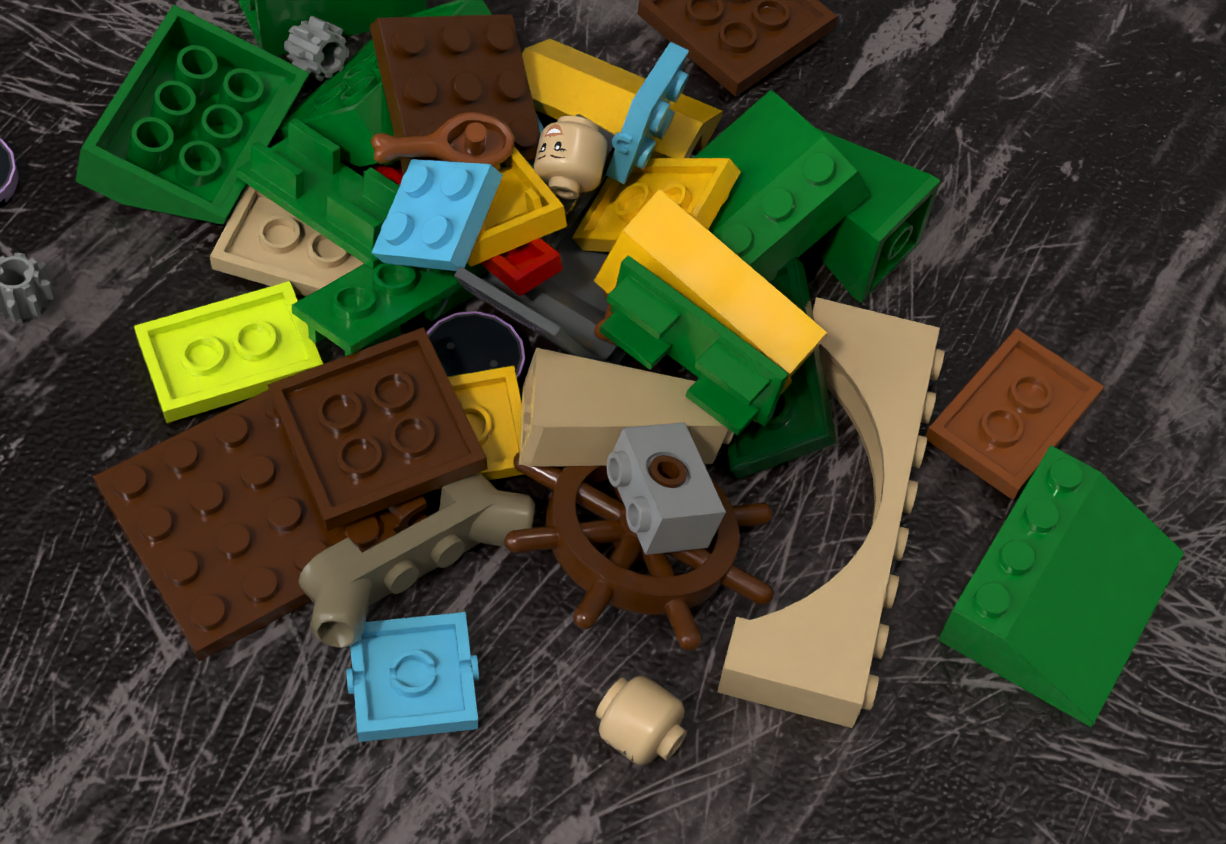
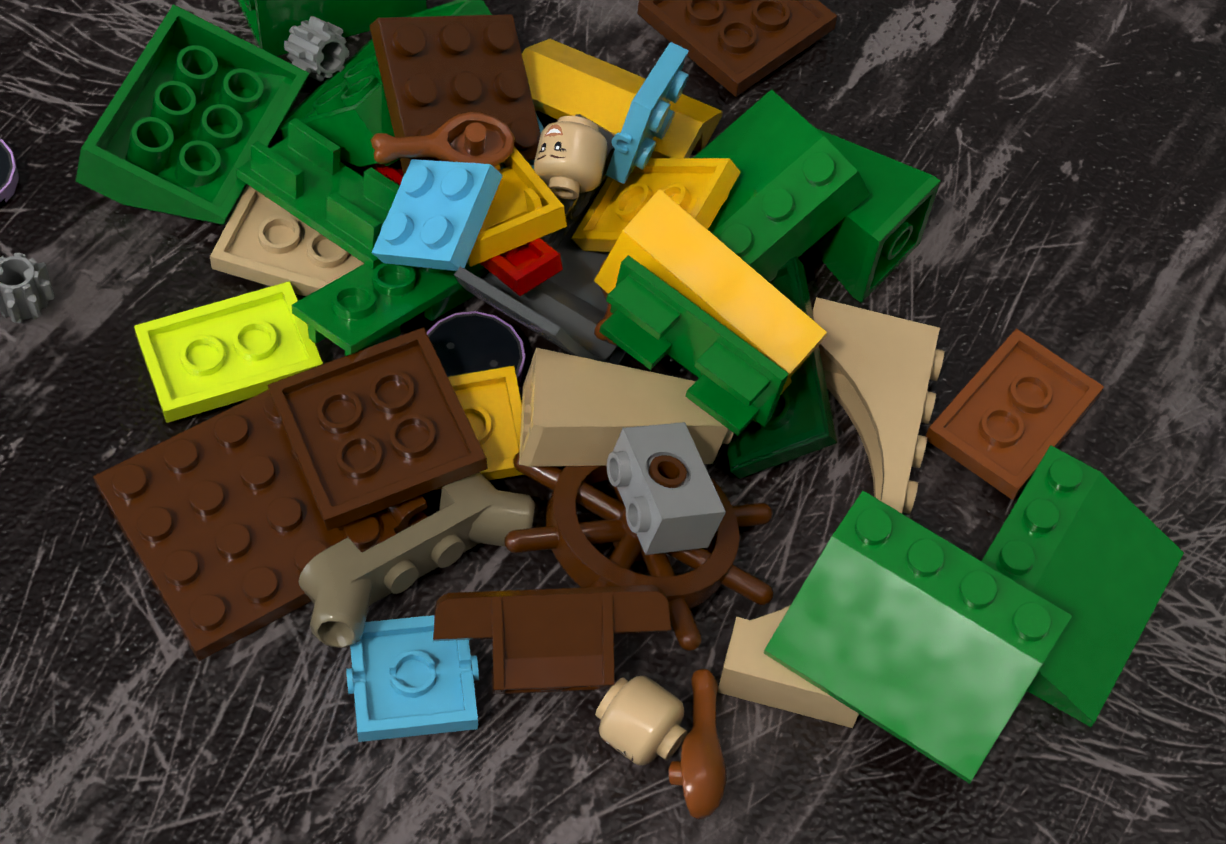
(551, 635): none -> reddish brown plate
(702, 761): none -> dark orange piece
(916, 635): none -> green slope

